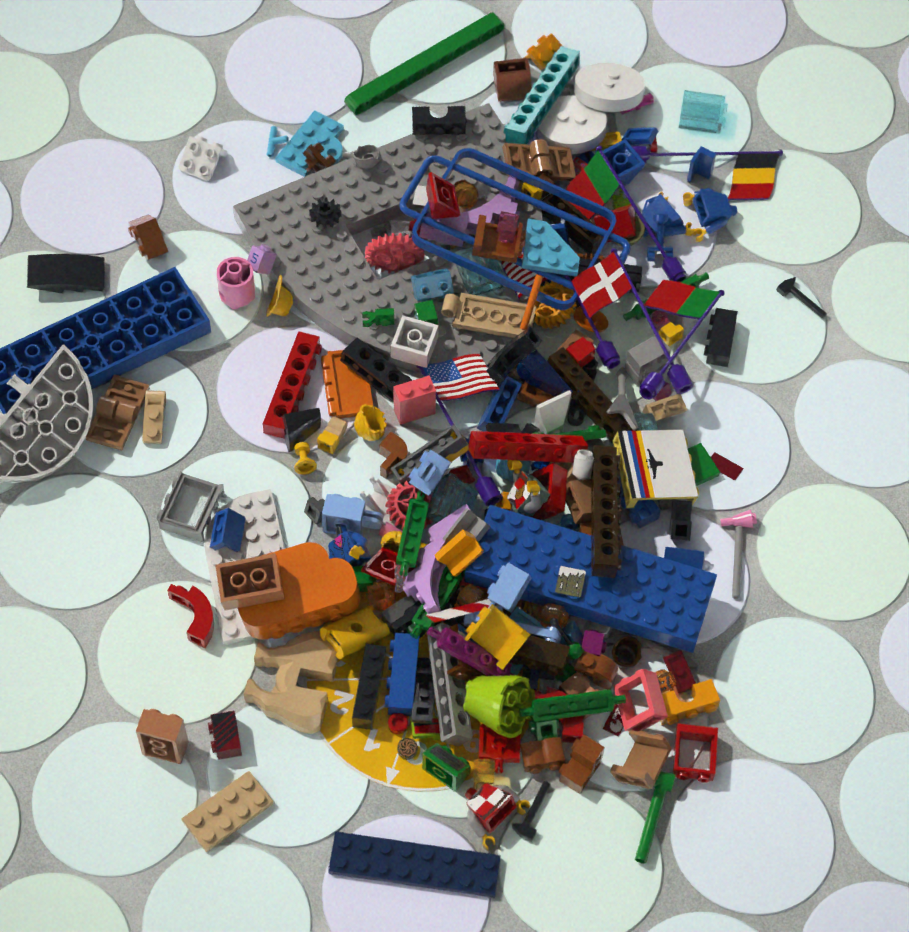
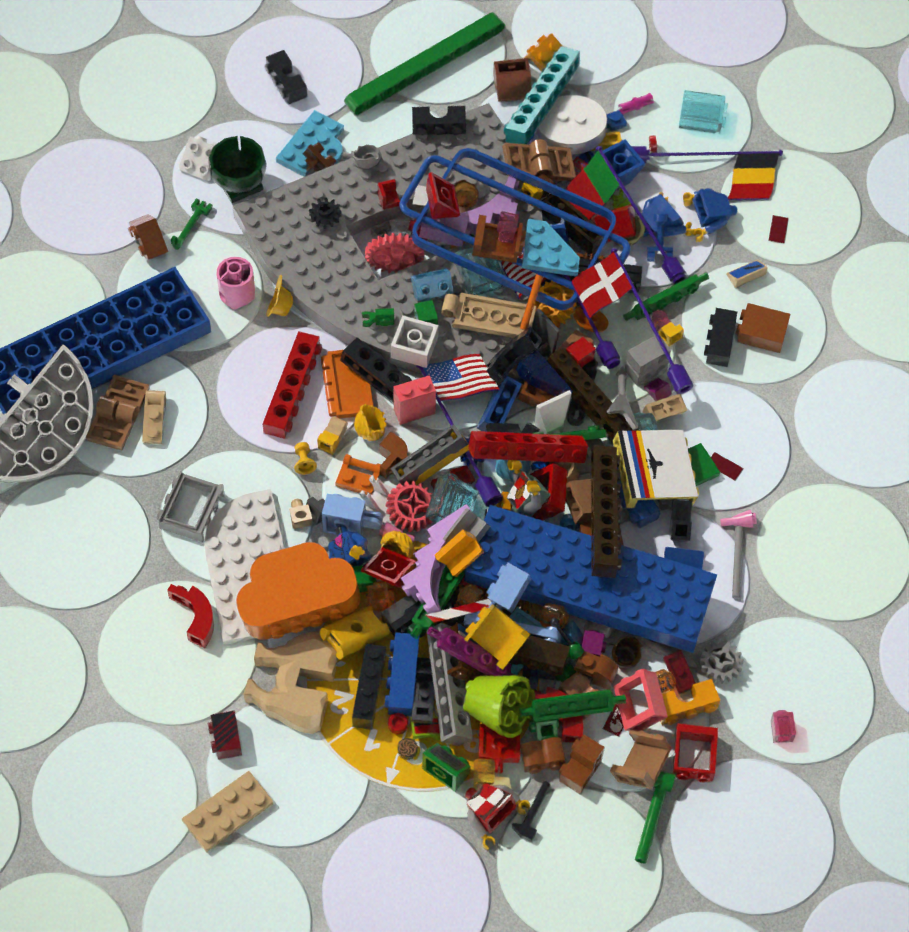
(65, 272): black slope -> none
(162, 735): nougat brick -> none
(199, 209): none -> green hinge
(227, 530): blue panel -> none
(238, 170): none -> dark green plate
(249, 581): nougat brick -> none
(261, 259): lavender brick -> none
(273, 140): medium azure piece -> none
(290, 87): none -> black arch
(300, 426): black slope -> none
(300, 514): none -> tan bracket
(356, 480): none -> orange plate
(388, 194): none -> red panel
(399, 579): clear bar -> none
(412, 533): green plate -> none
(414, 864): dark blue plate -> none
(429, 472): light blue brick -> none
(547, 332): none -> dark grey plate
(570, 581): sticker -> none
(583, 464): white brick -> none
(609, 87): white brick -> none
(615, 121): none -> blue plate
(640, 136): blue tile -> none
(680, 301): flag -> none
(702, 164): blue panel -> none
(713, 655): none -> light grey gear
(747, 273): none -> slope
(762, 327): none -> dark orange brick
(778, 229): none -> dark red sticker
(783, 726): none -> clear pink brick
(787, 286): black piece -> none

